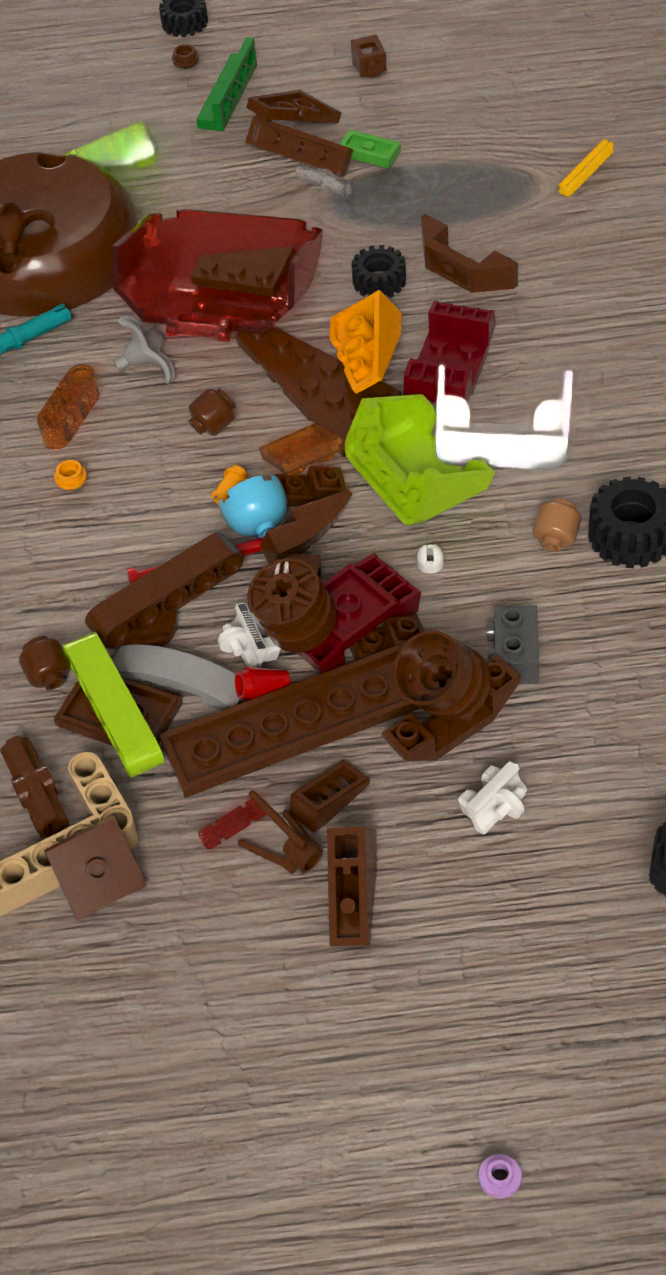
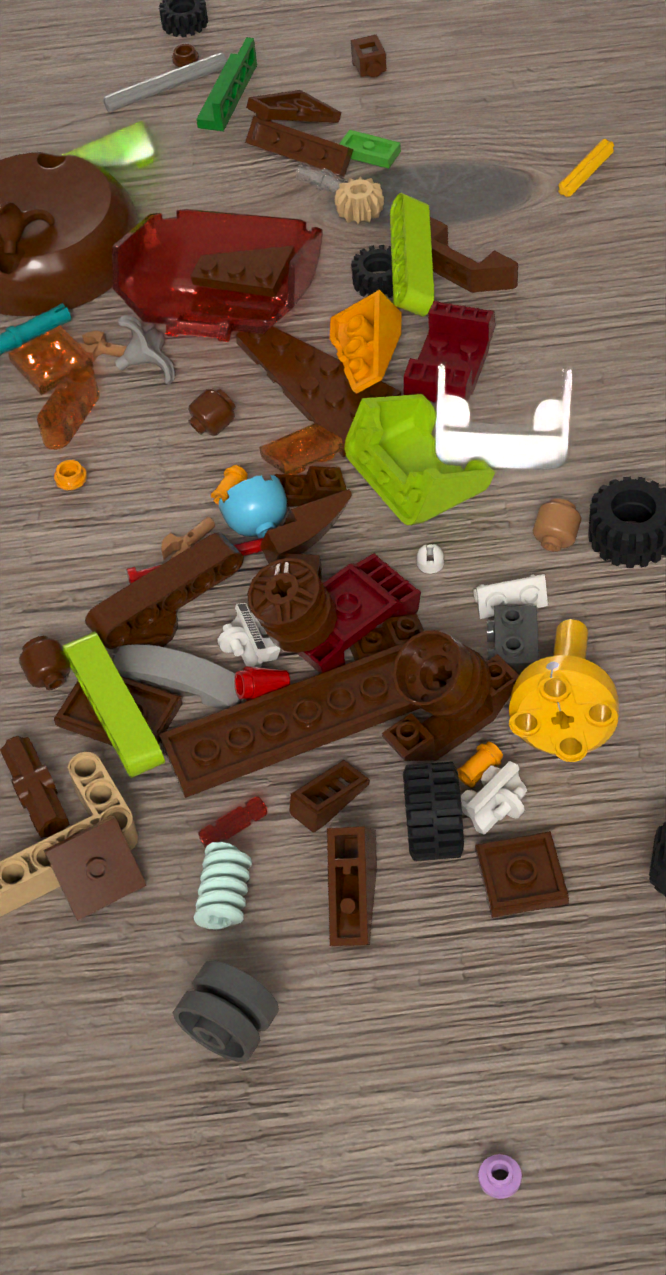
(48, 359): none -> clear orange plate
(96, 344): none -> medium nougat bar
(164, 82): none -> light grey axle
(173, 543): none -> medium nougat bar
(222, 886): none -> light aqua piece
(226, 1011): none -> dark grey wheel
(300, 849): reddish brown plant -> none
(359, 200): none -> tan gear
(411, 255): none -> lime beam
(433, 811): none -> black tyre
(473, 769): none -> light orange pin
(518, 592): none -> white hinge
(521, 874): none -> reddish brown plate
(565, 700): none -> yellow piece

